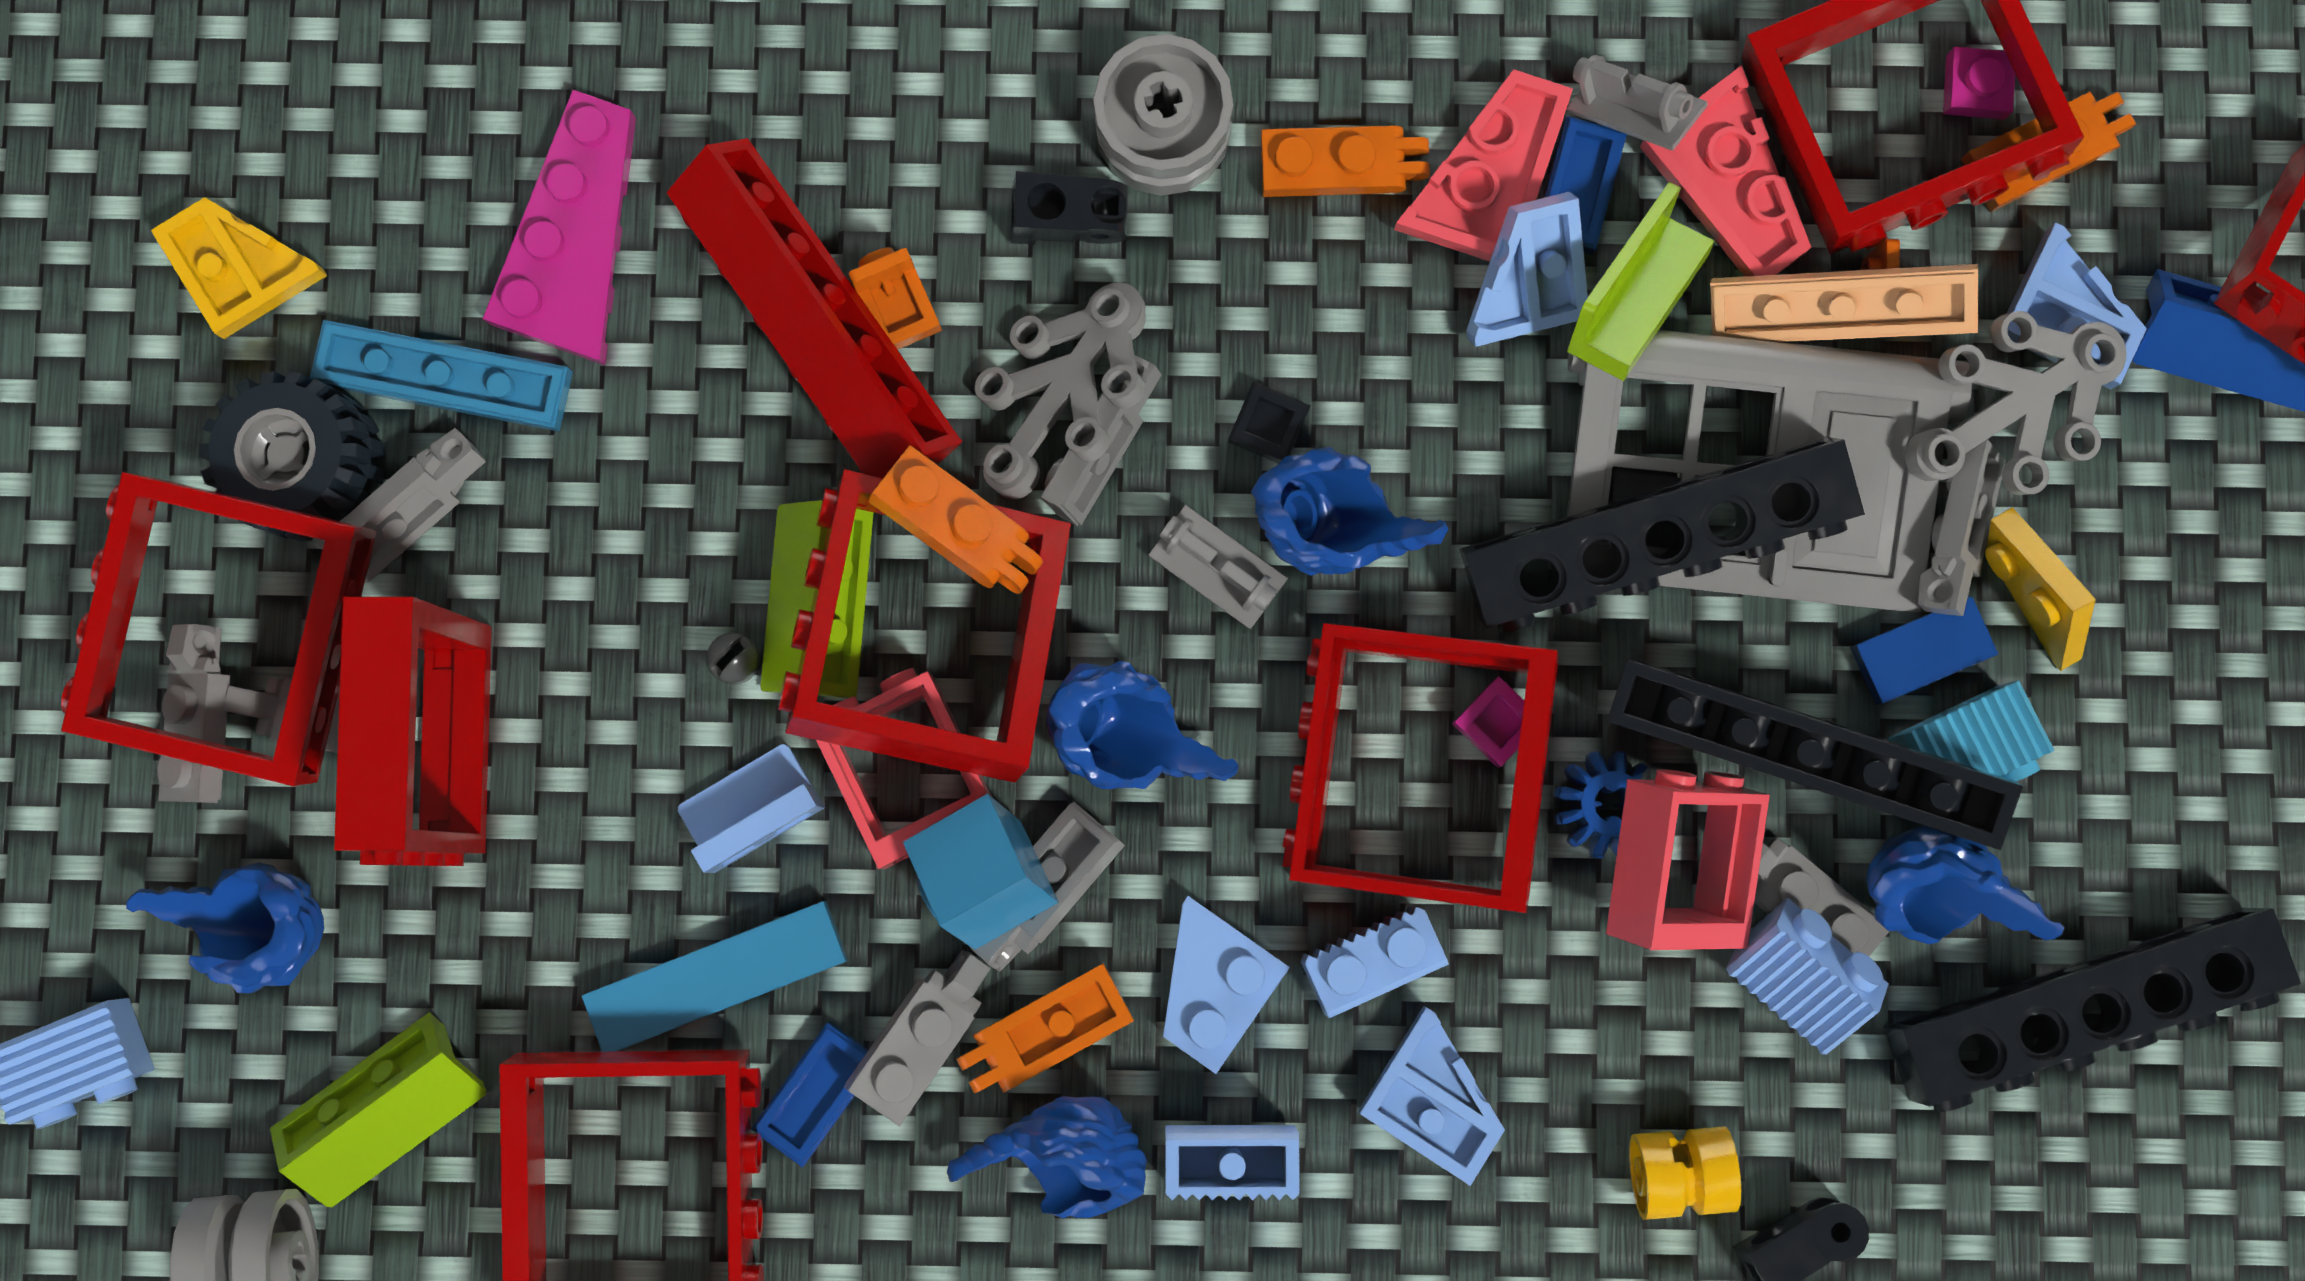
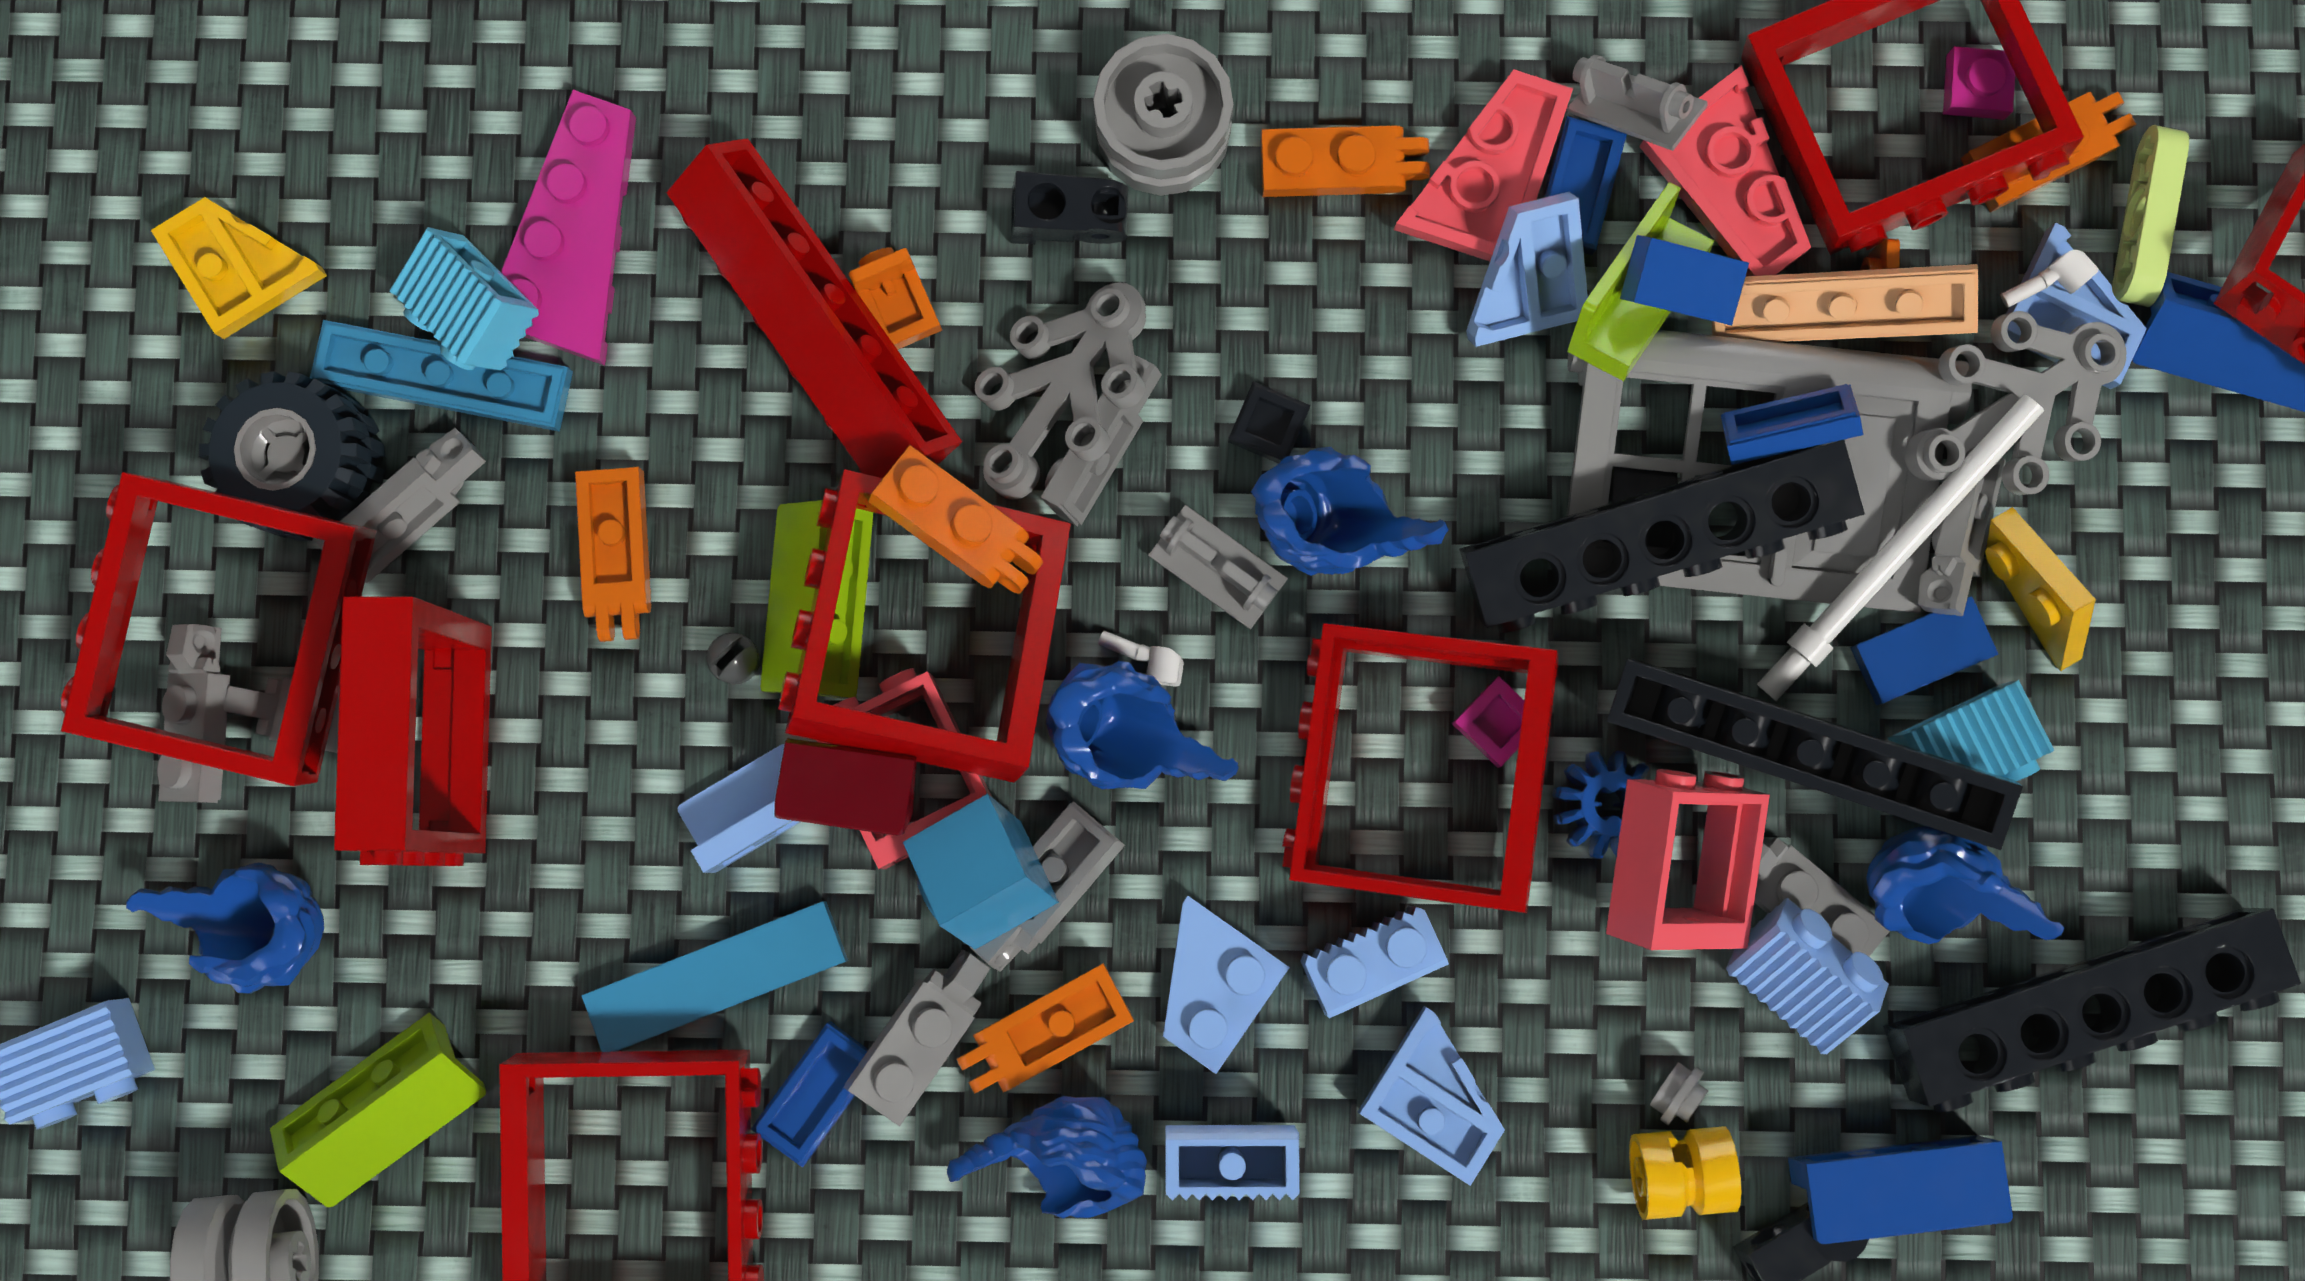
(463, 301): none -> medium azure brick
(613, 549): none -> orange hinge
(845, 787): none -> dark red slope
(1162, 661): none -> white hand
(1679, 1094): none -> light grey plate
(1684, 280): none -> blue tile
(1791, 424): none -> blue tile
(1812, 643): none -> white bar
(1904, 1188): none -> blue panel
(2070, 270): none -> white hand
(2150, 215): none -> yellowish green beam

